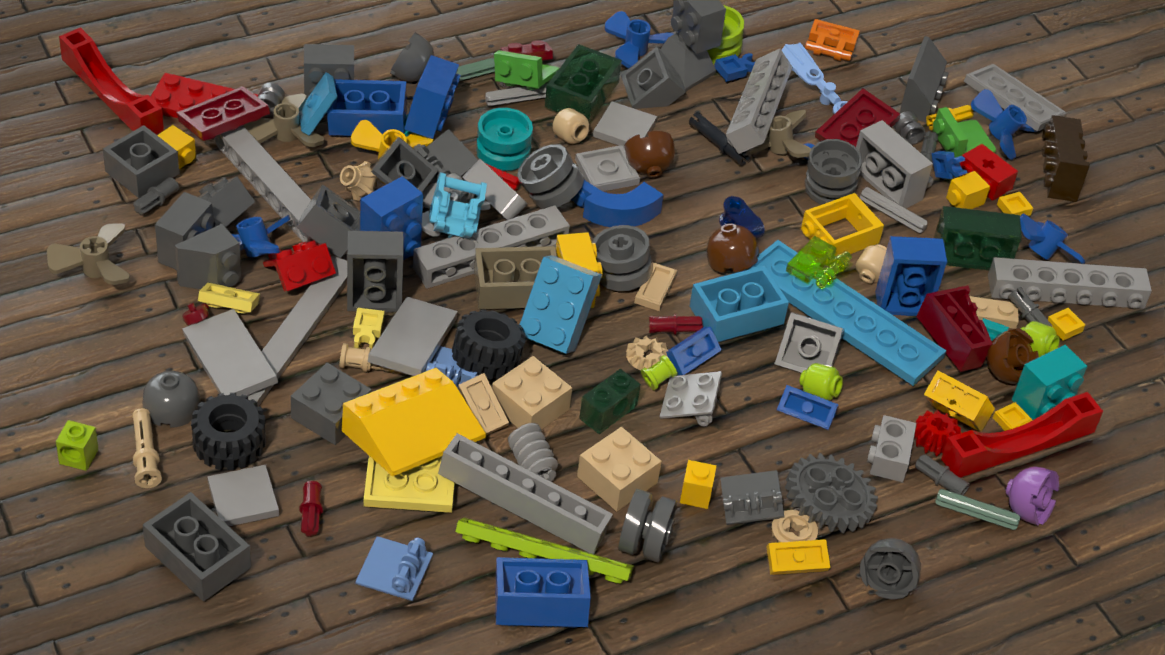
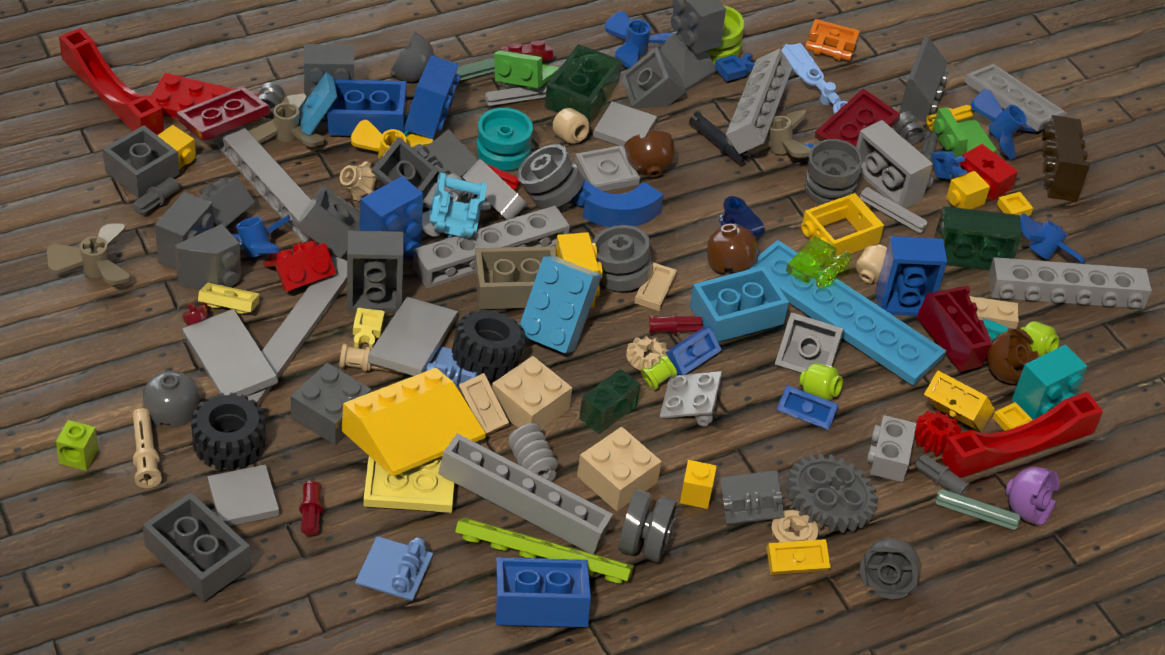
(1027, 307): dark grey axle -> none
(1066, 323): yellow plate -> none

